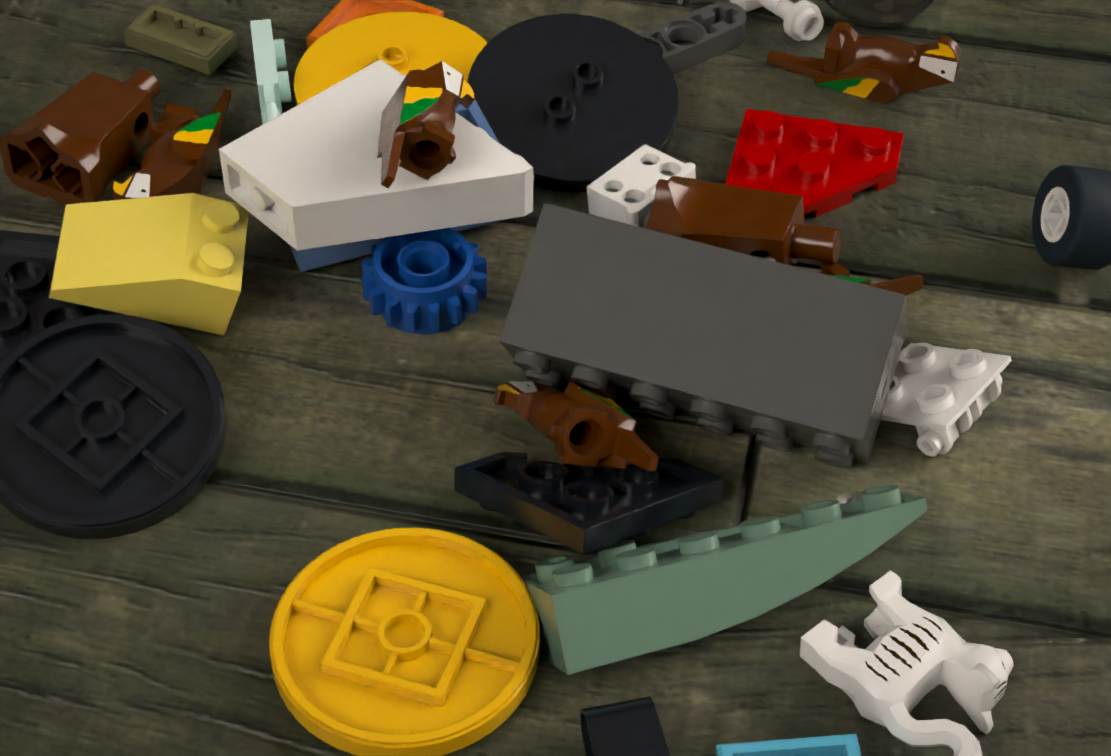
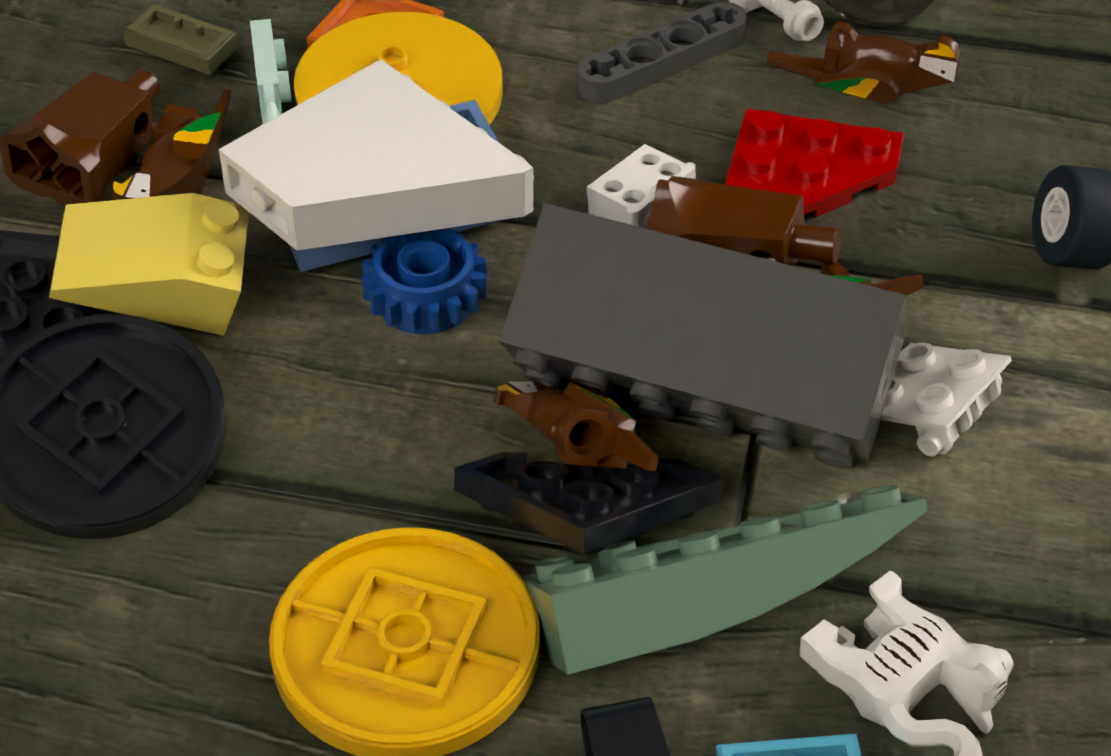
(421, 122): reddish brown animal -> none
(574, 96): black plate -> none

